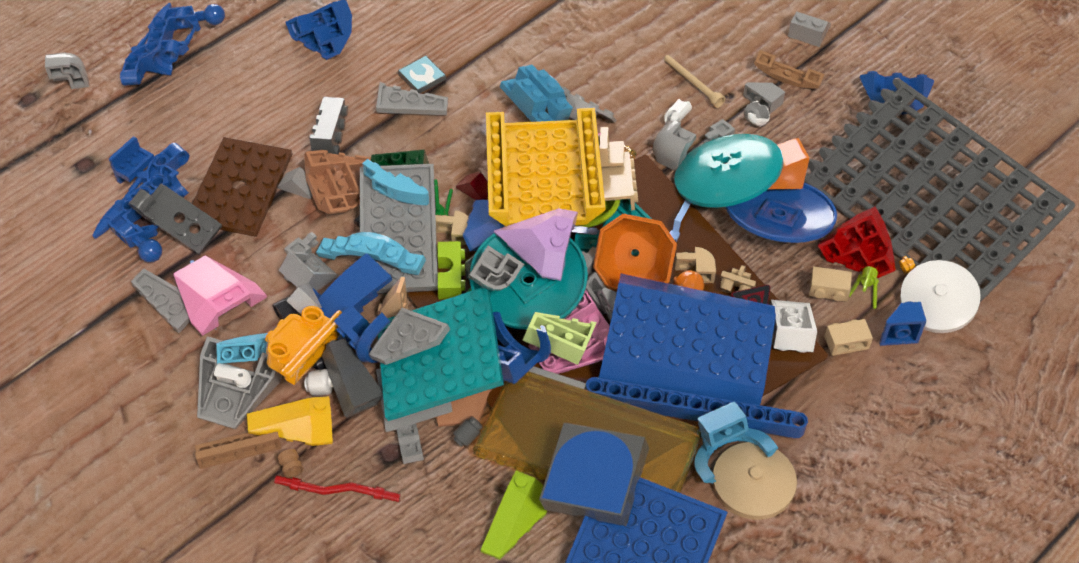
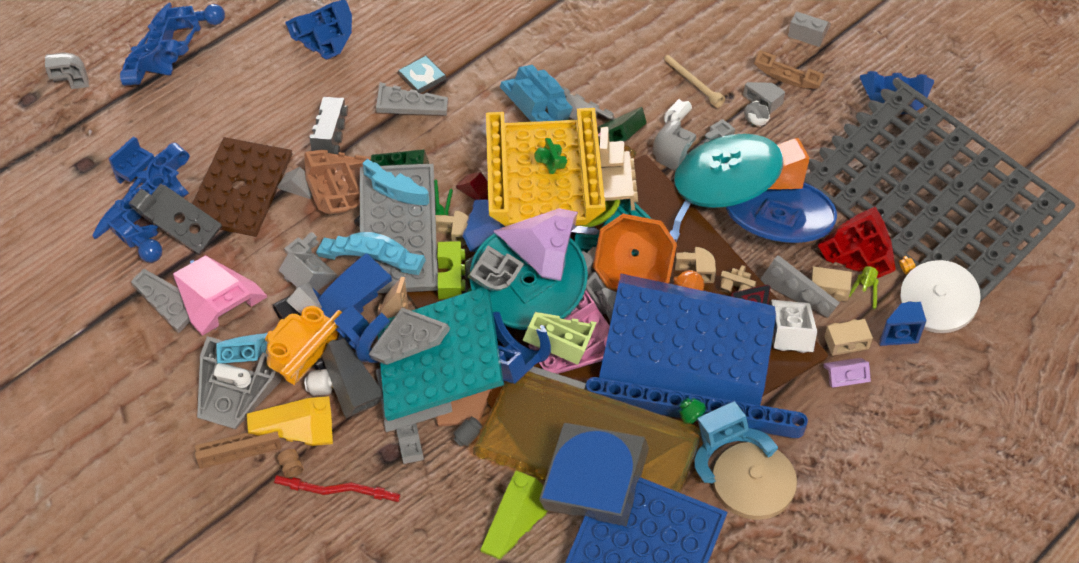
(551, 156): none -> green hips
(625, 125): none -> dark green slope
(691, 410): none -> green cone
(795, 285): none -> light grey wing
(848, 372): none -> lavender panel

